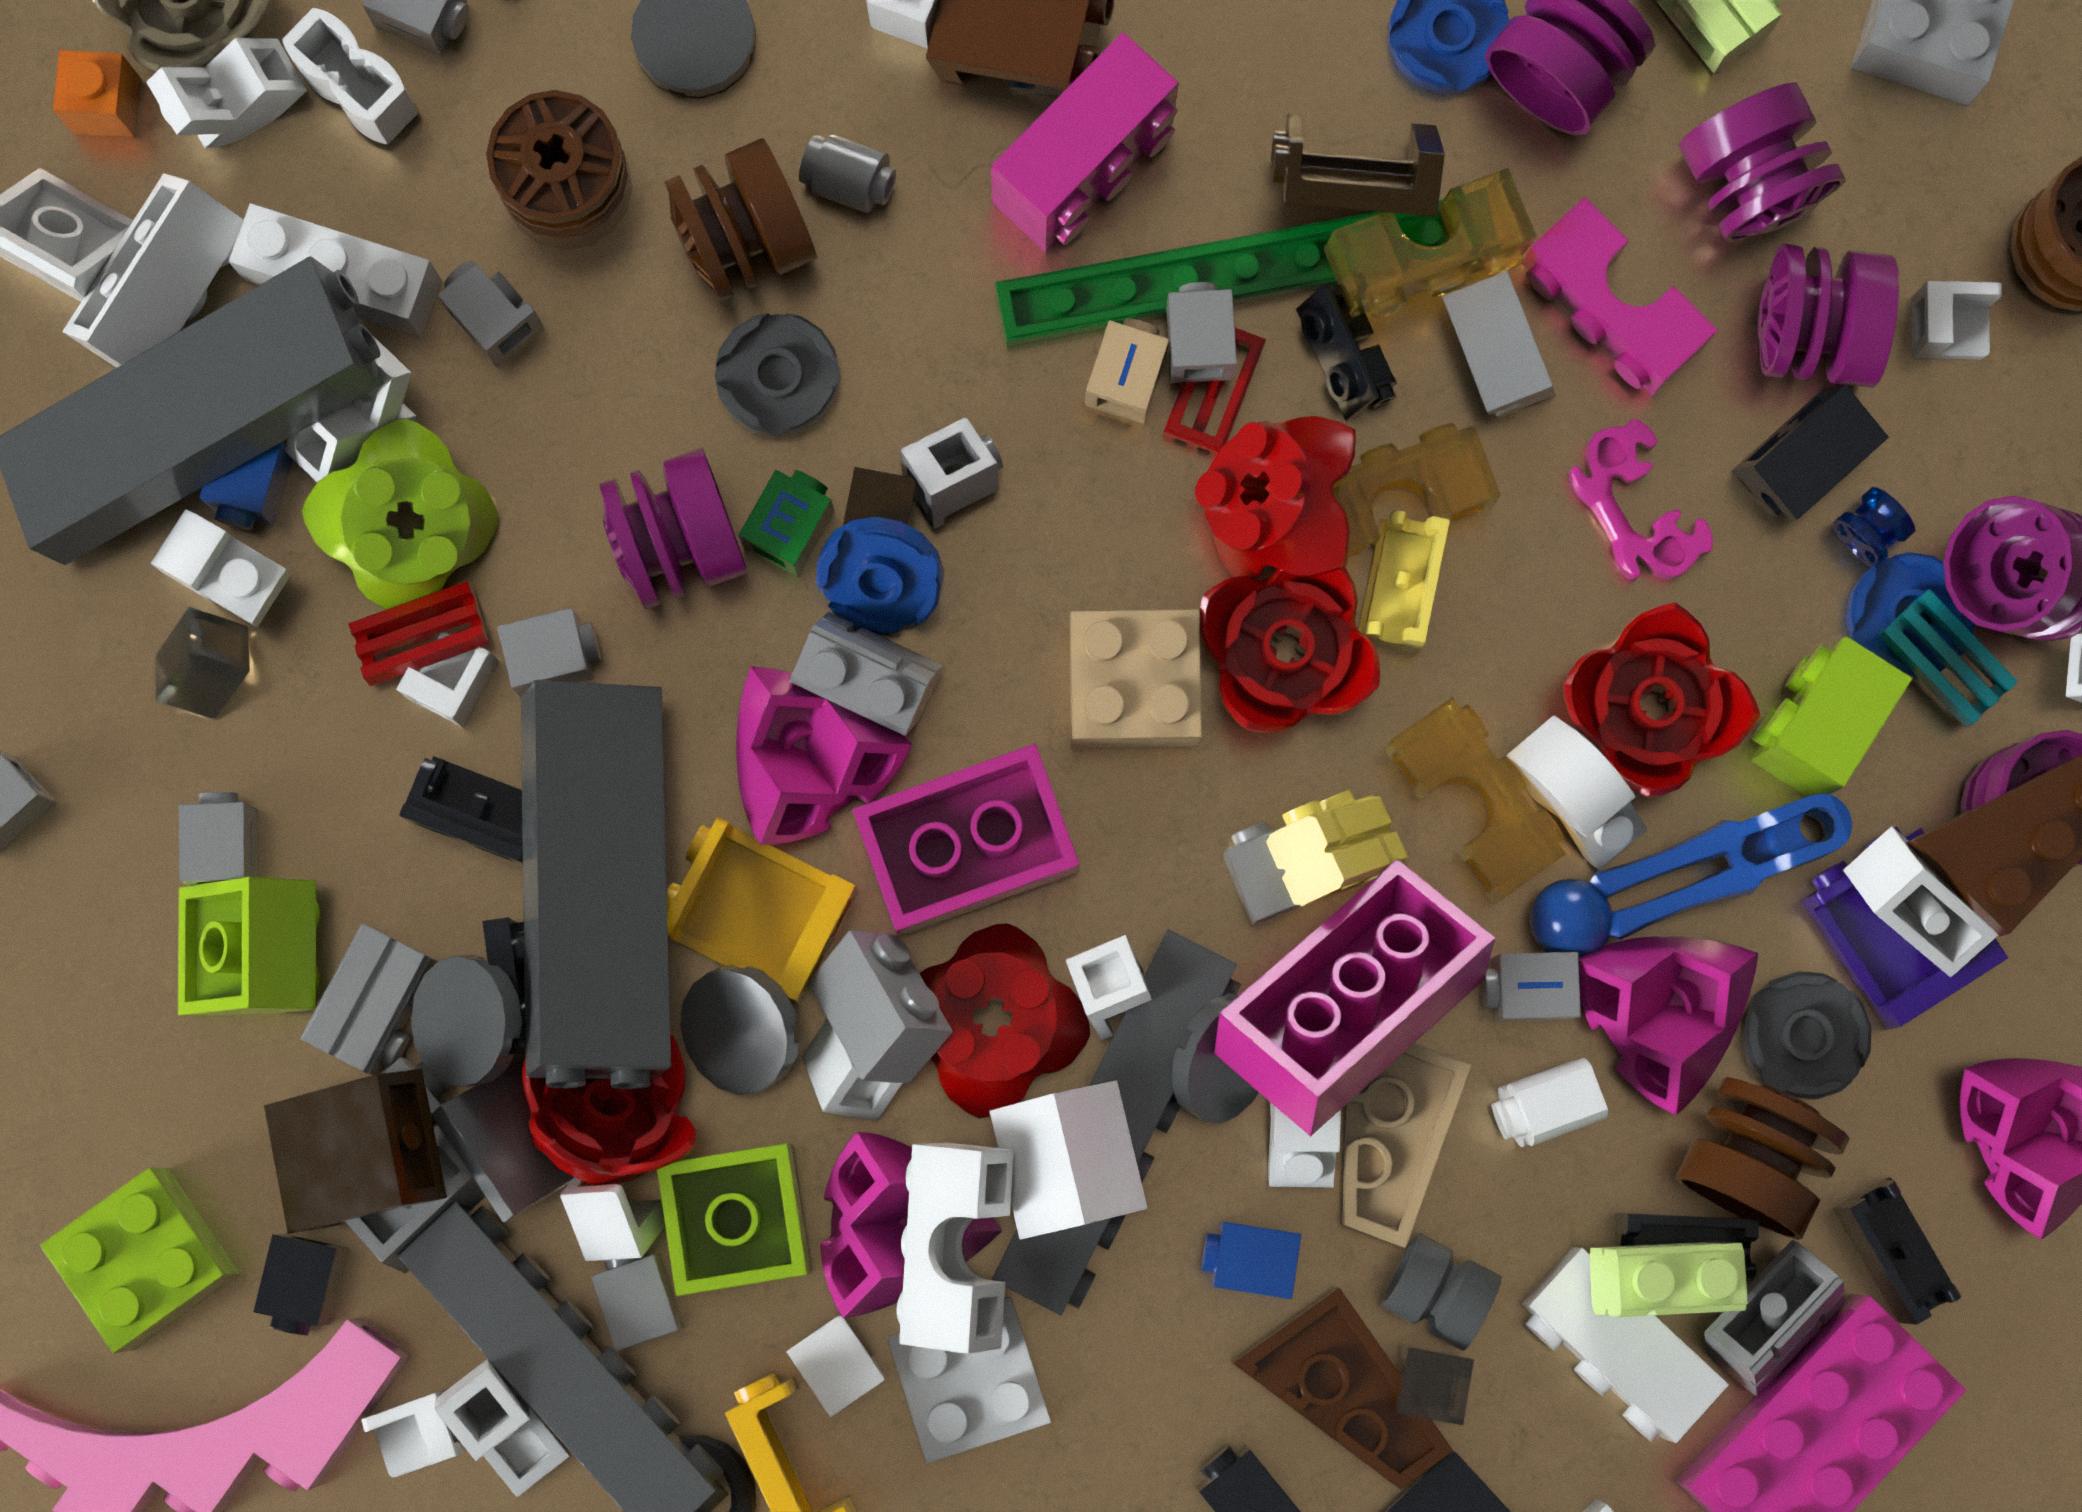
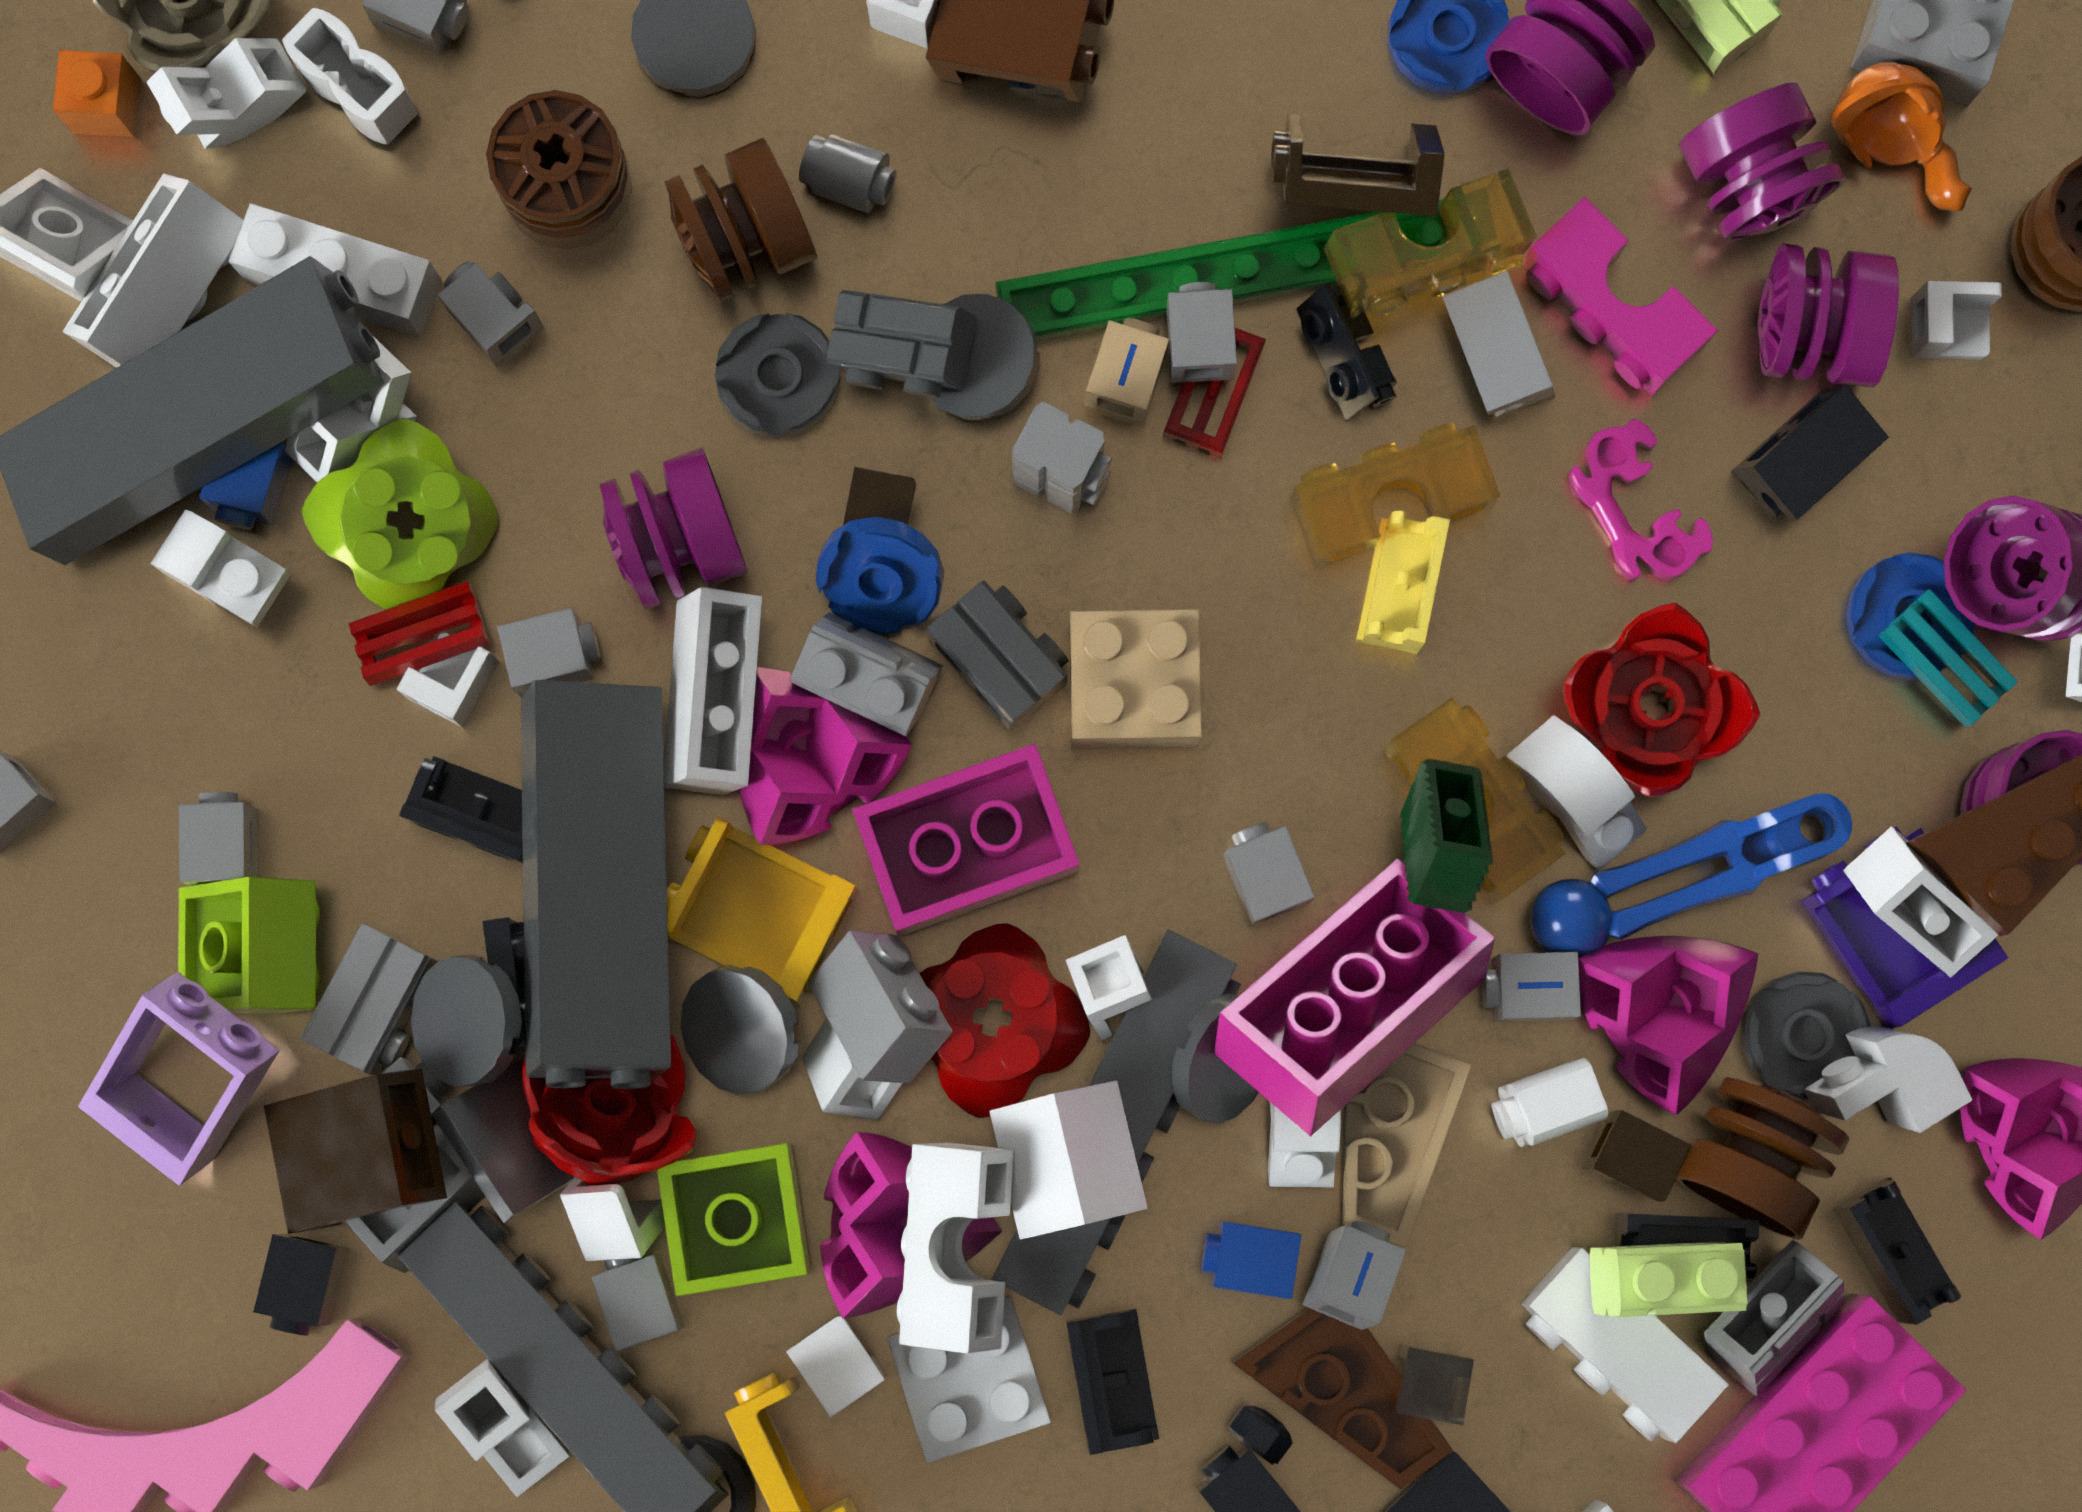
(124, 1100): none -> lavender window
(140, 1259): lime brick -> none
(202, 663): clear smoke panel -> none
(413, 1436): white panel -> none
(712, 691): none -> white brick
(788, 520): green brick -> none
(901, 341): none -> dark grey brick
(951, 470): light grey brick -> none
(999, 654): none -> dark grey brick
(1001, 360): none -> dark grey tile
(1060, 459): none -> light grey brick
(1085, 144): dark pink brick -> none
(1112, 1381): none -> black hinge
(1261, 1433): none -> black tile
(1275, 497): red brick -> none
(1275, 695): red brick -> none
(1334, 846): light yellow brick -> none
(1355, 1275): none -> light grey brick
(1442, 1292): dark grey wheel -> none
(1446, 836): none -> dark green brick
(1637, 1155): none -> dark brown panel
(1829, 719): lime brick -> none
(1874, 526): clear blue wheel -> none
(1898, 1069): none -> white brick
(1899, 119): none -> orange piece

